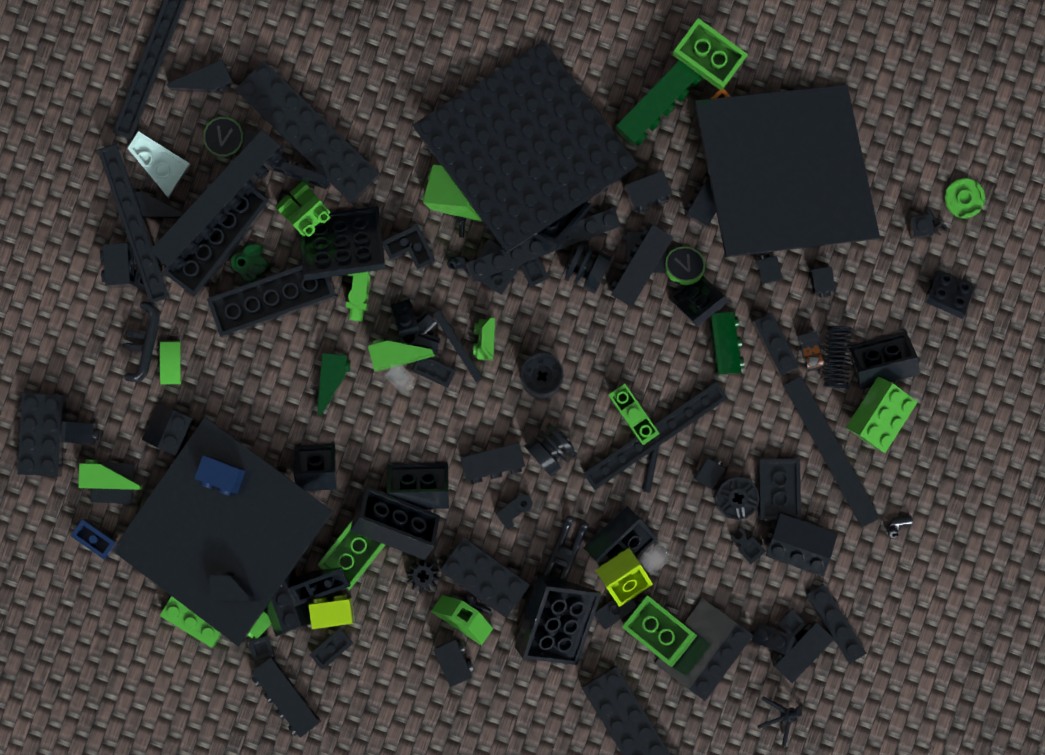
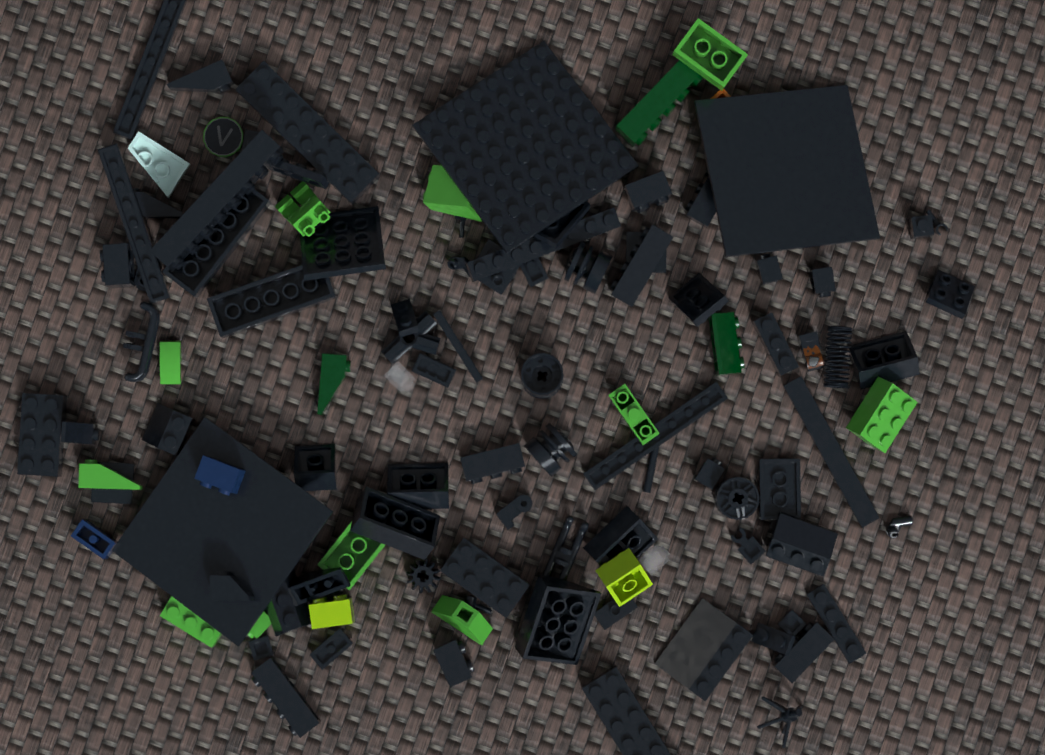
(253, 263): dark green plate -> none
(358, 295): bright green hips -> none
(393, 354): bright green slope -> none
(410, 242): black brick -> none
(486, 333): bright green slope -> none
(659, 631): bright green brick -> none
(685, 265): black tile -> none
(964, 198): bright green tile -> none

